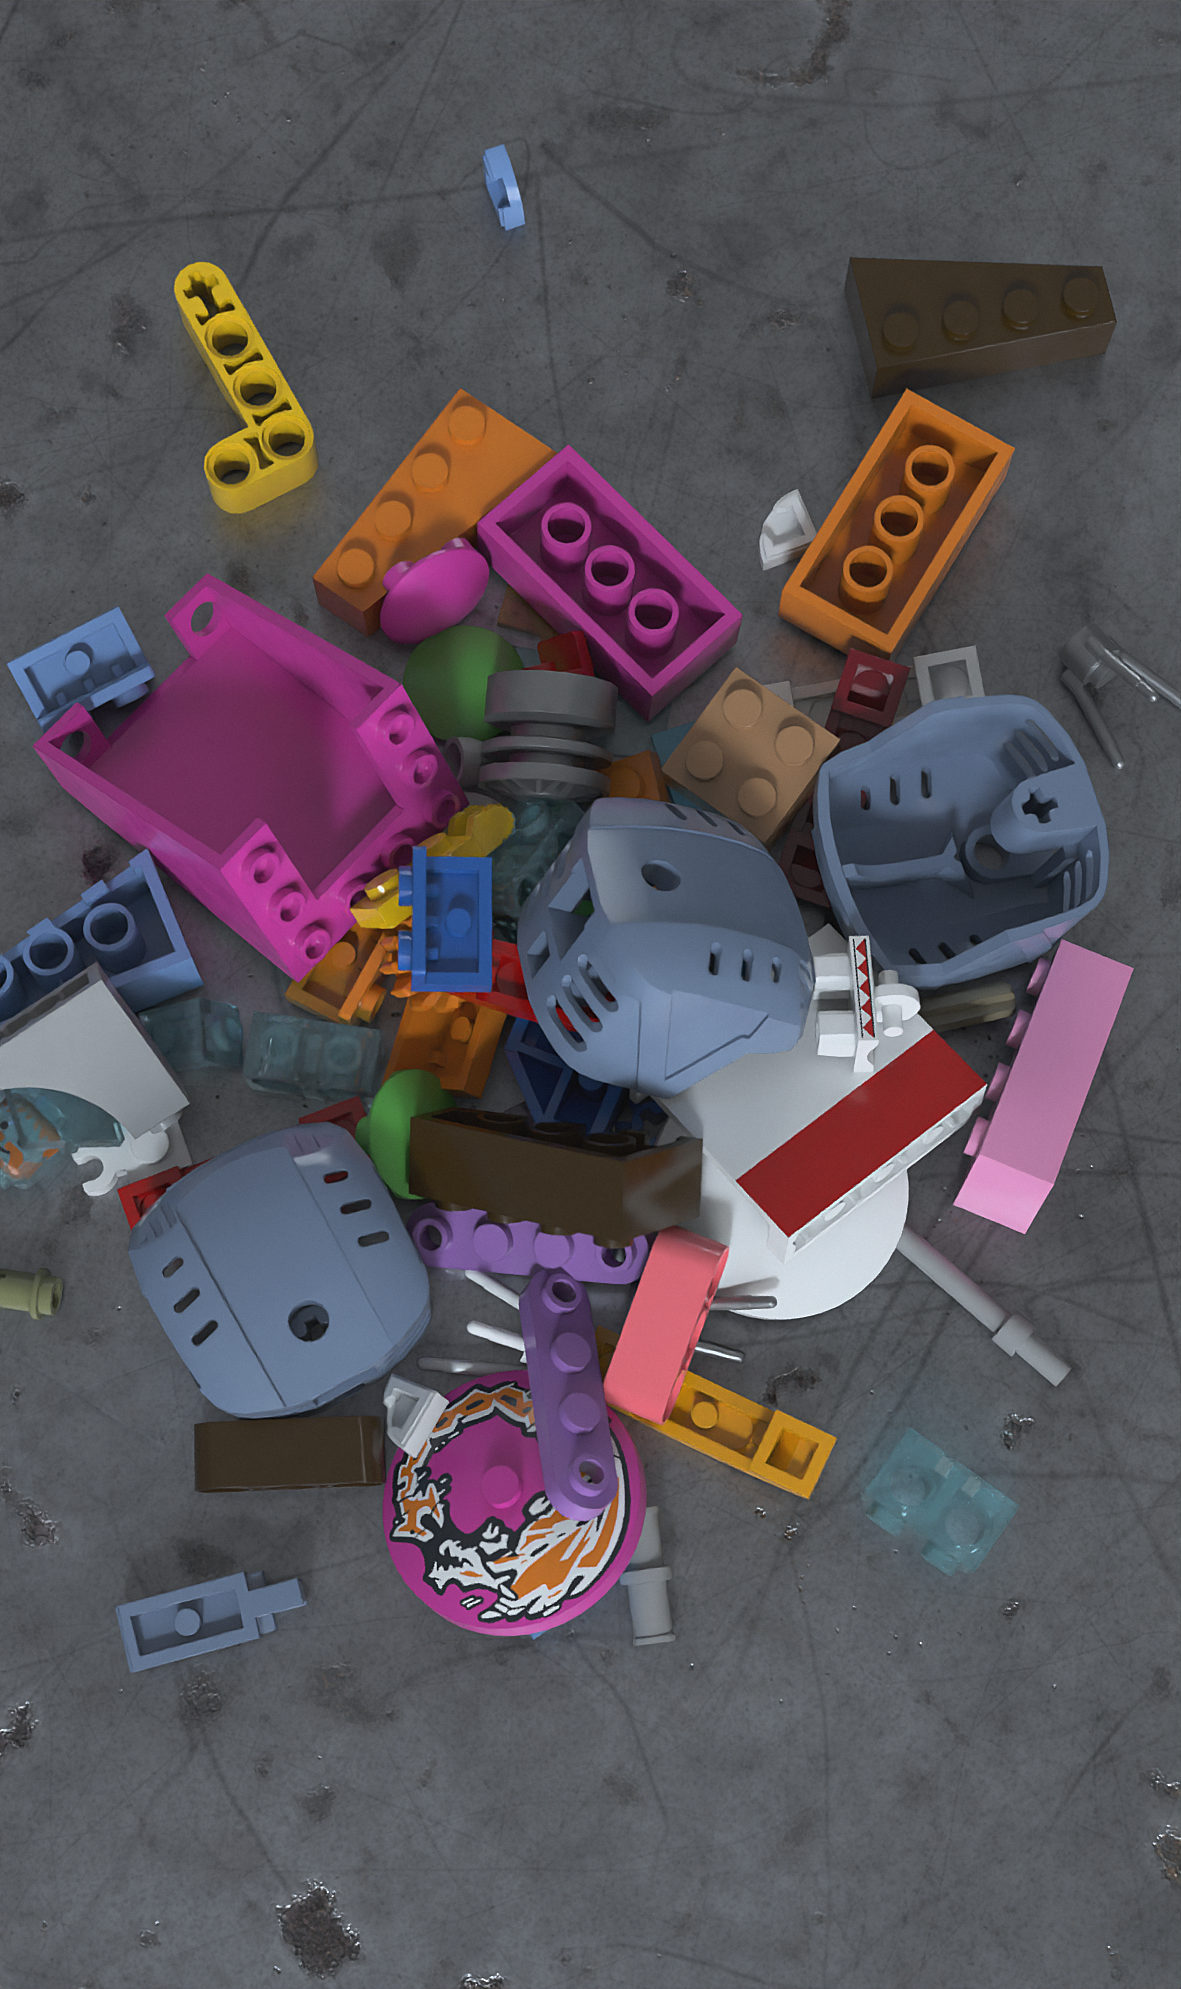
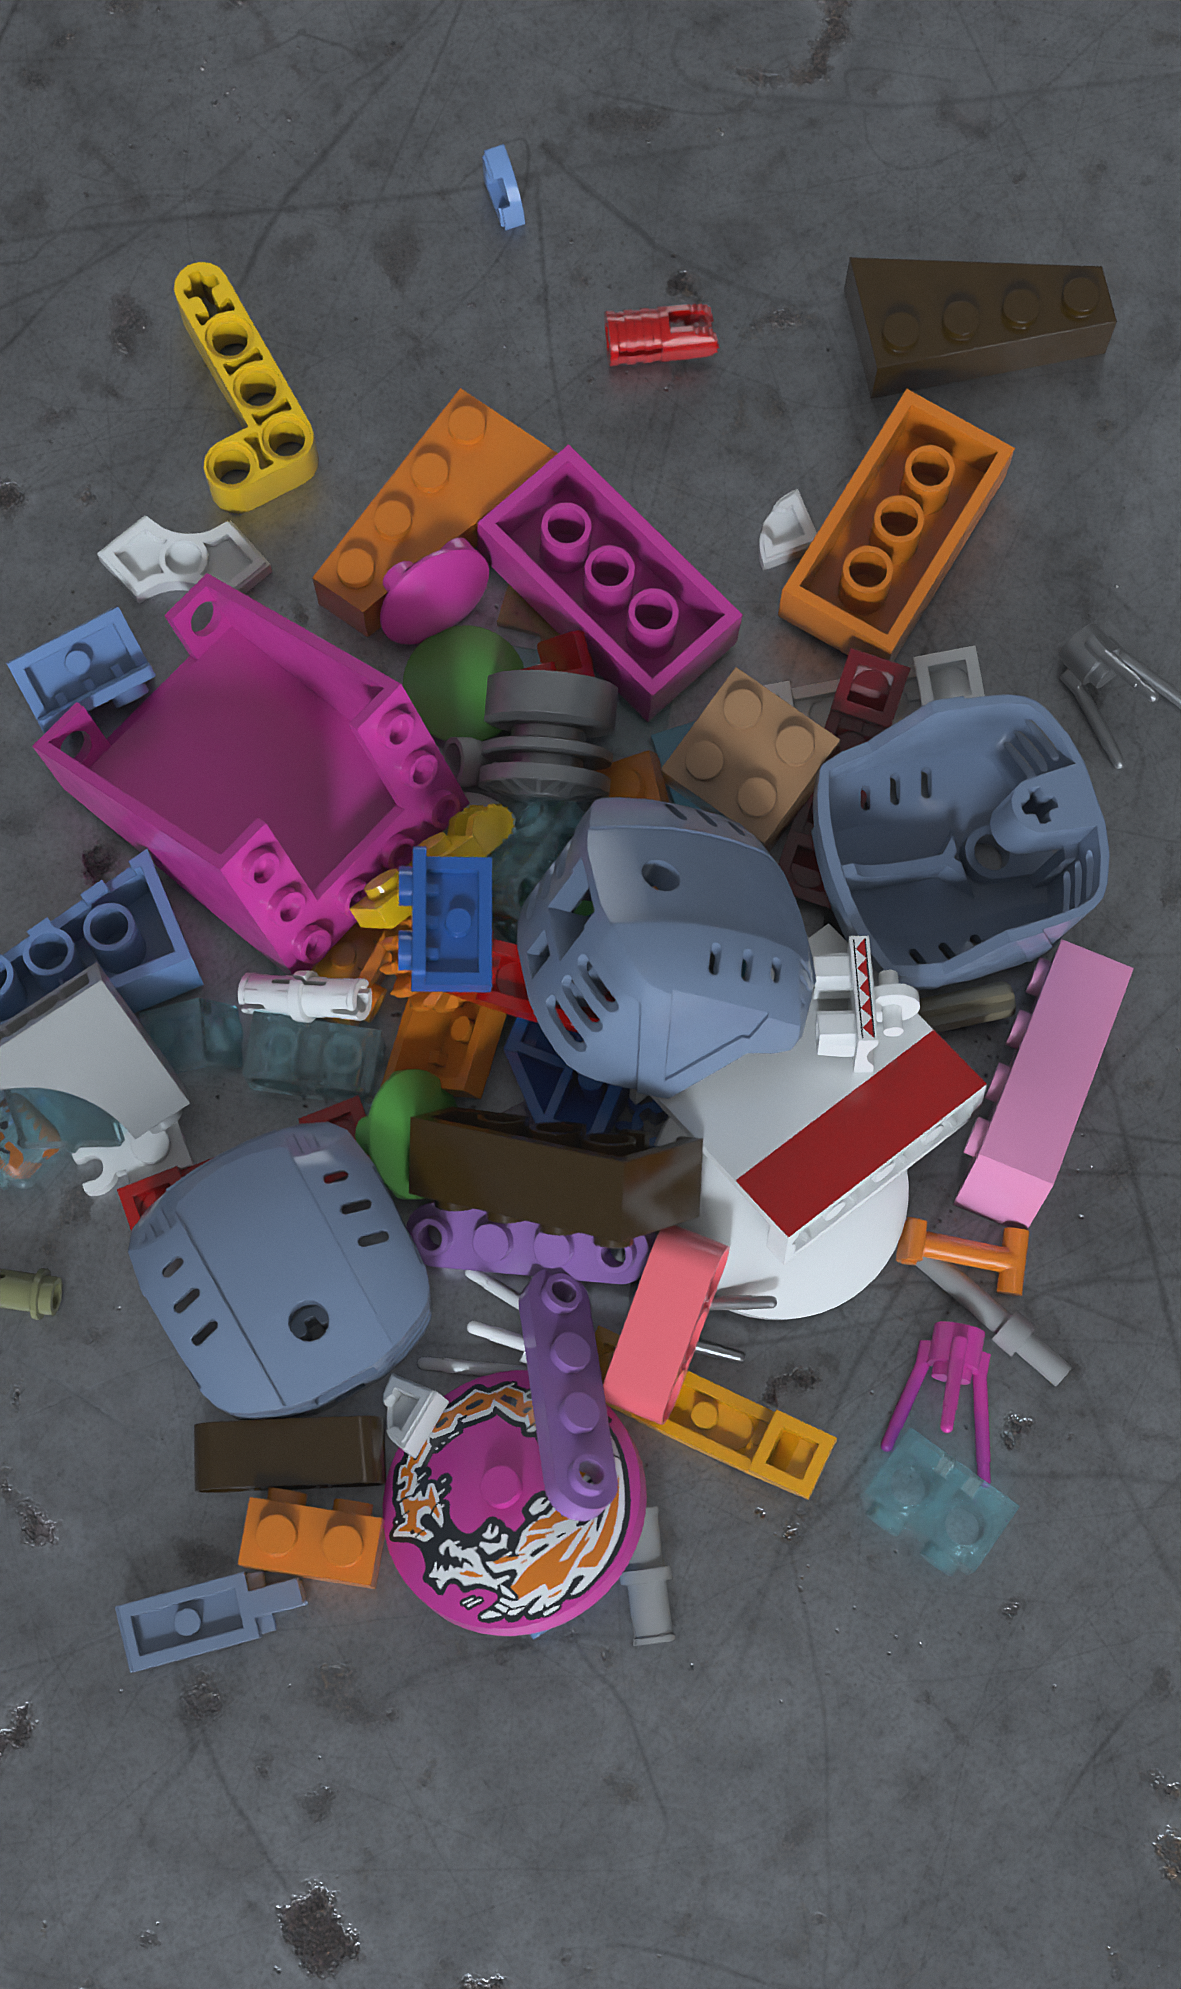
(159, 560): none -> white tile
(305, 996): none -> white pin
(311, 1541): none -> orange brick
(659, 334): none -> red hinge
(955, 1357): none -> dark pink plant
(1005, 1259): none -> orange piece

